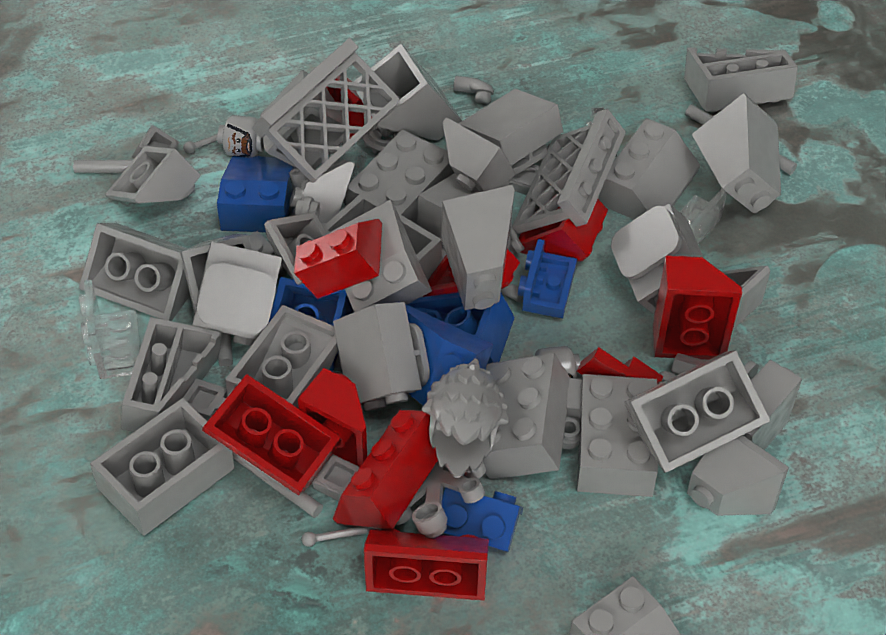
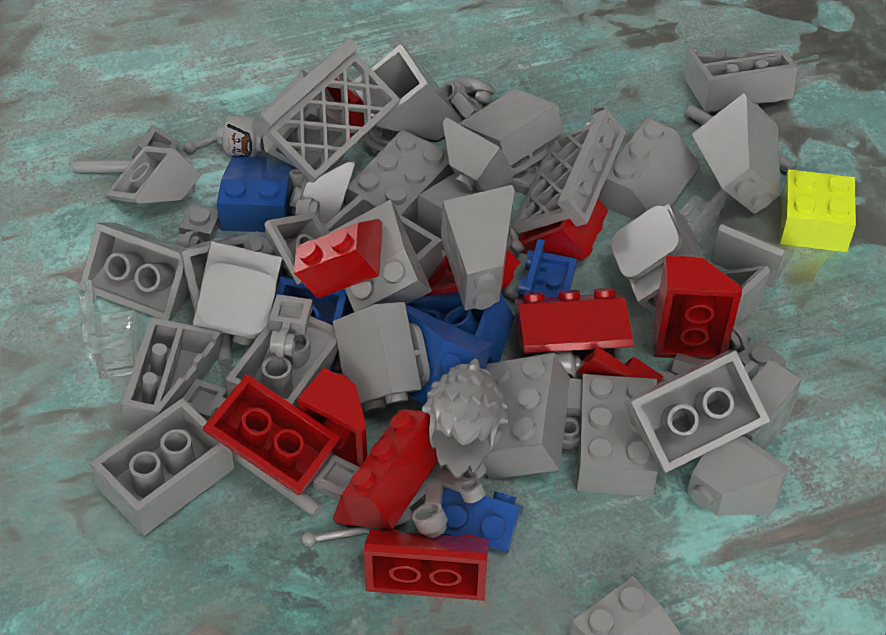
(198, 225): none -> light grey plate
(287, 319): none -> light grey plate
(457, 97): none -> light grey plate
(572, 321): none -> red slope
(742, 249): none -> light grey slope
(758, 352): none -> light grey plate
(818, 211): none -> neon yellow brick

